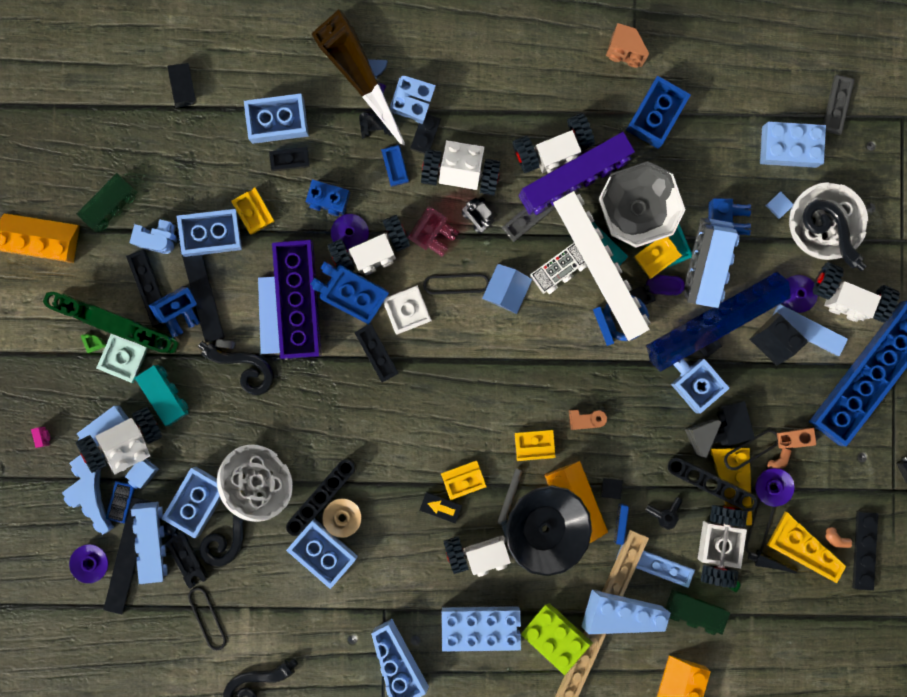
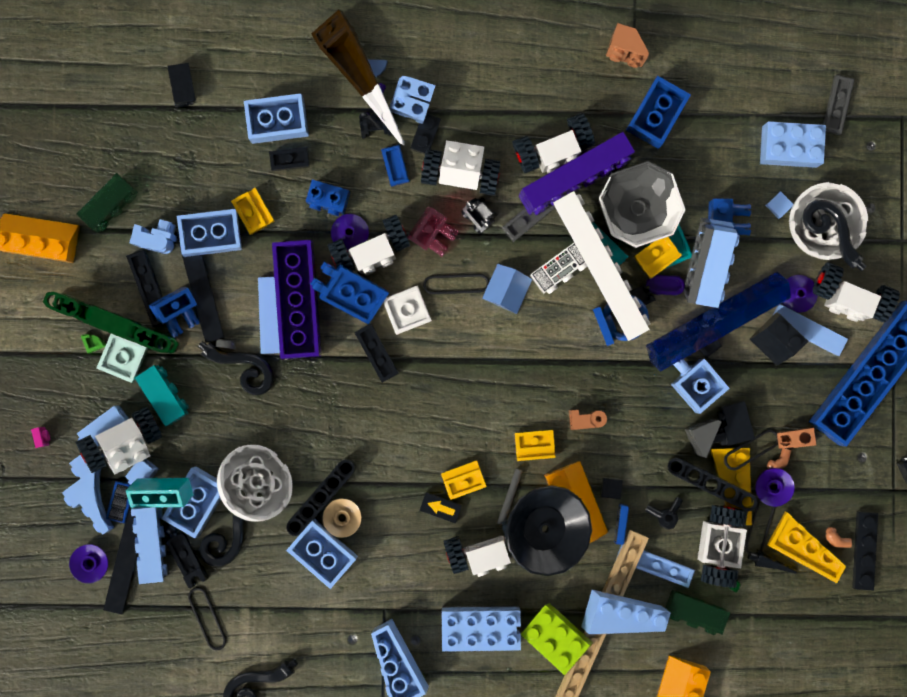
(159, 492): none -> teal brick

